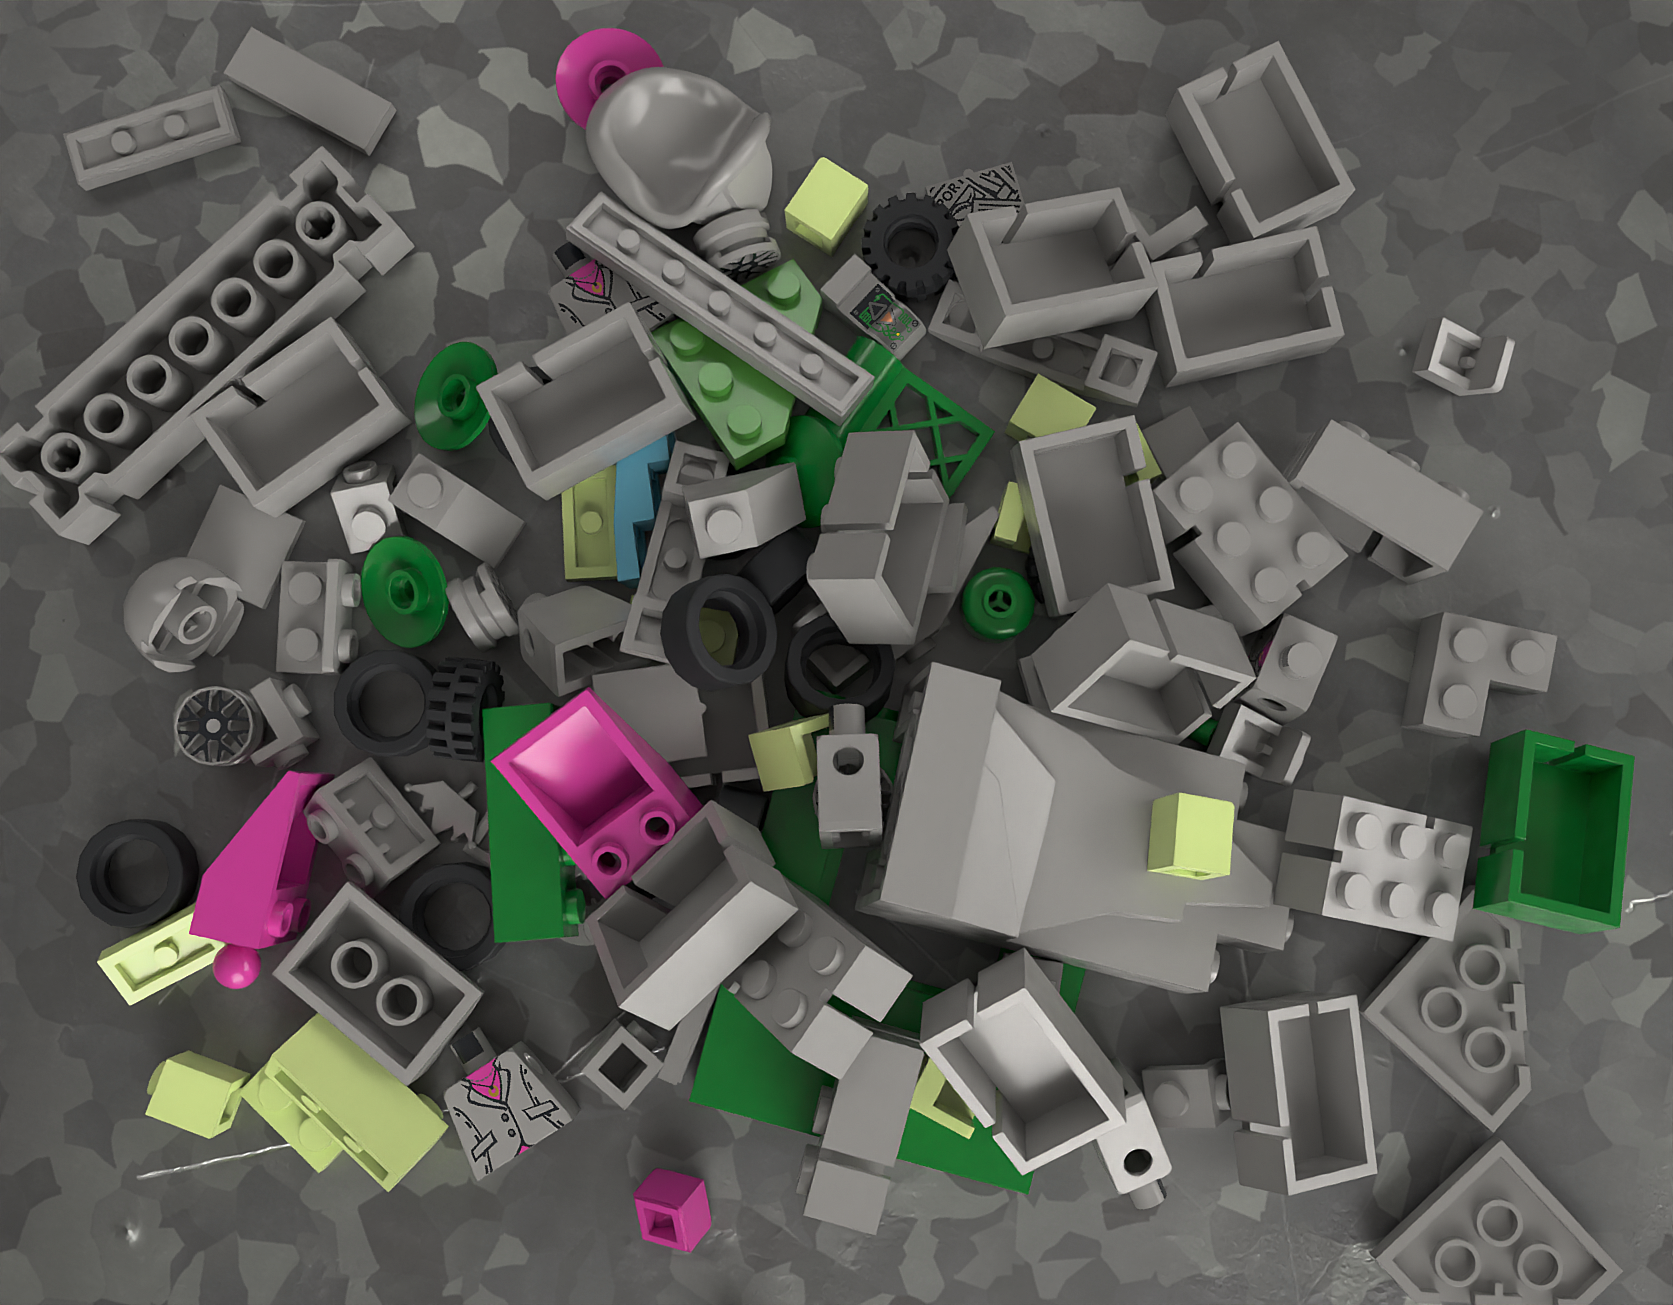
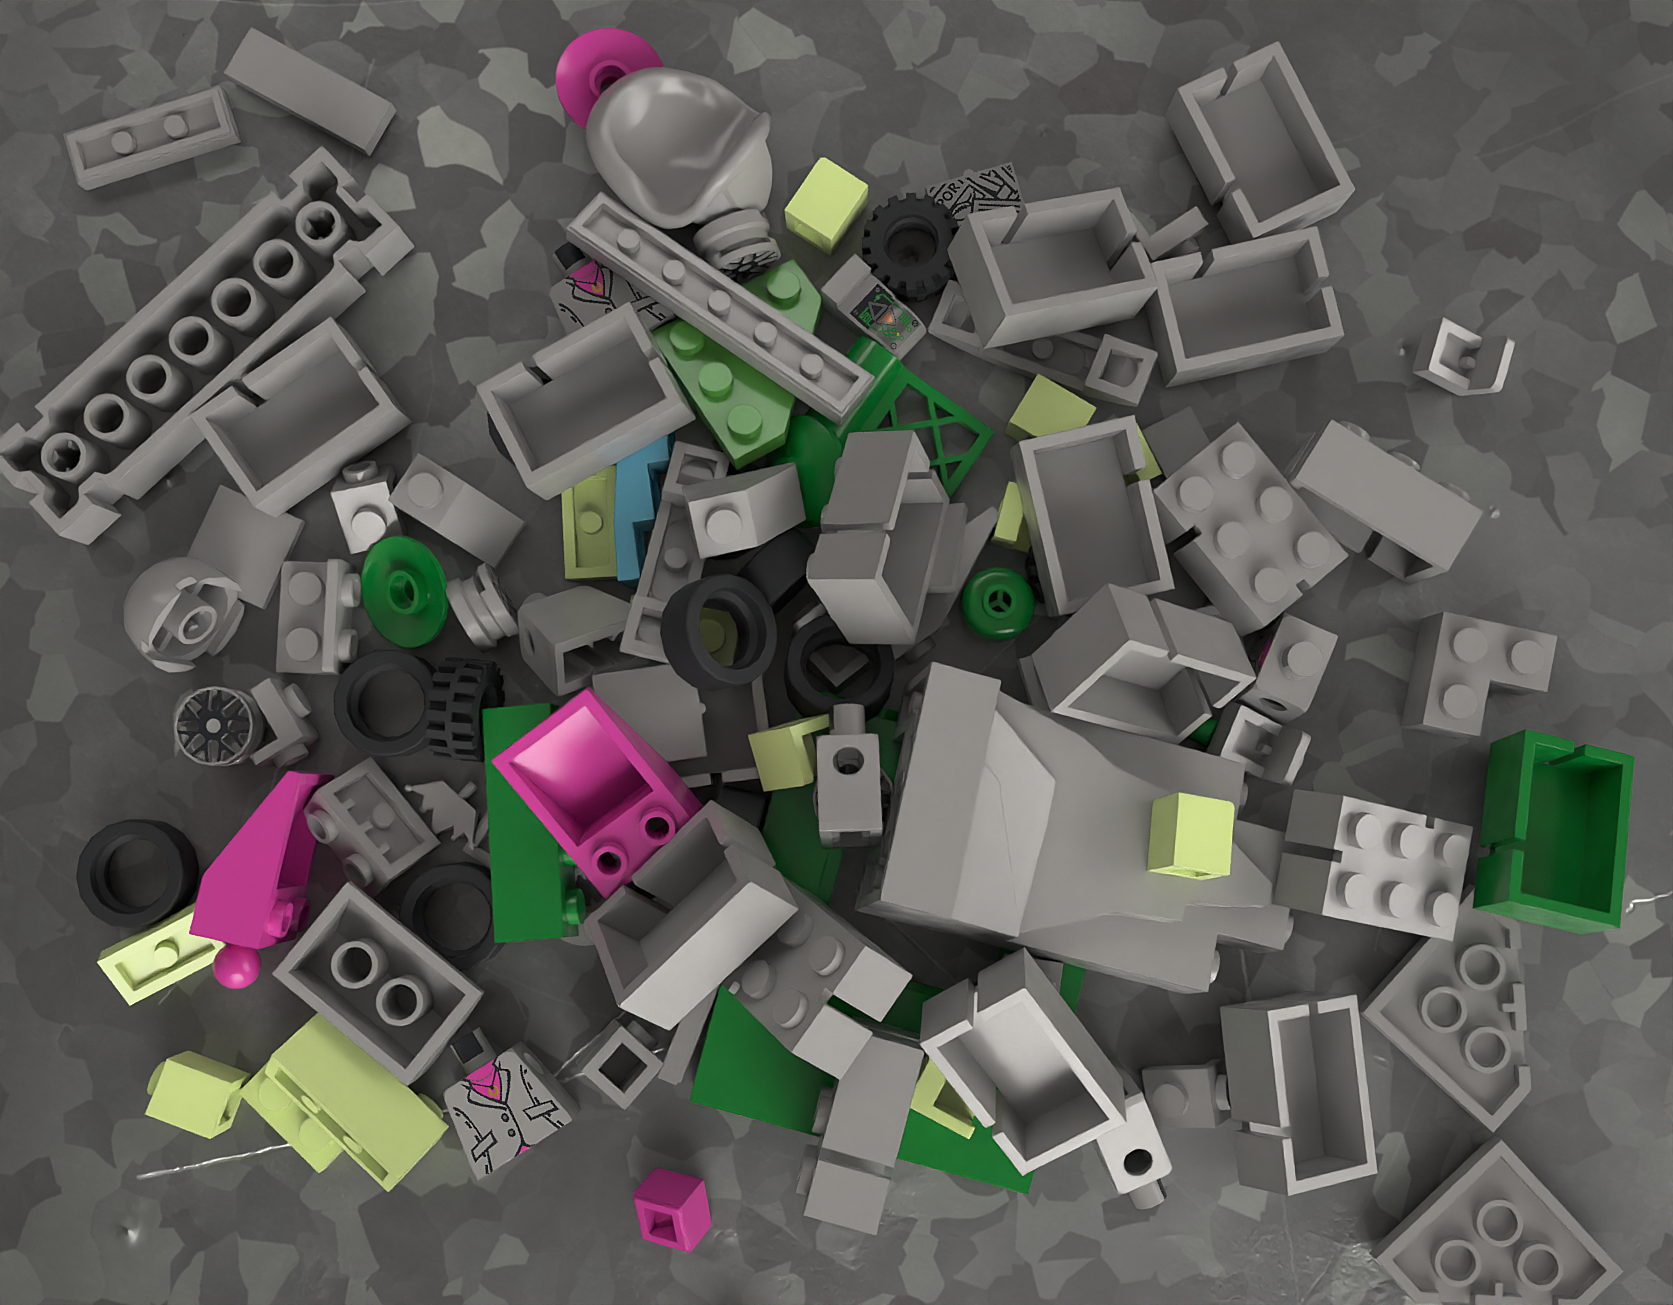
(447, 401): green dish -> none

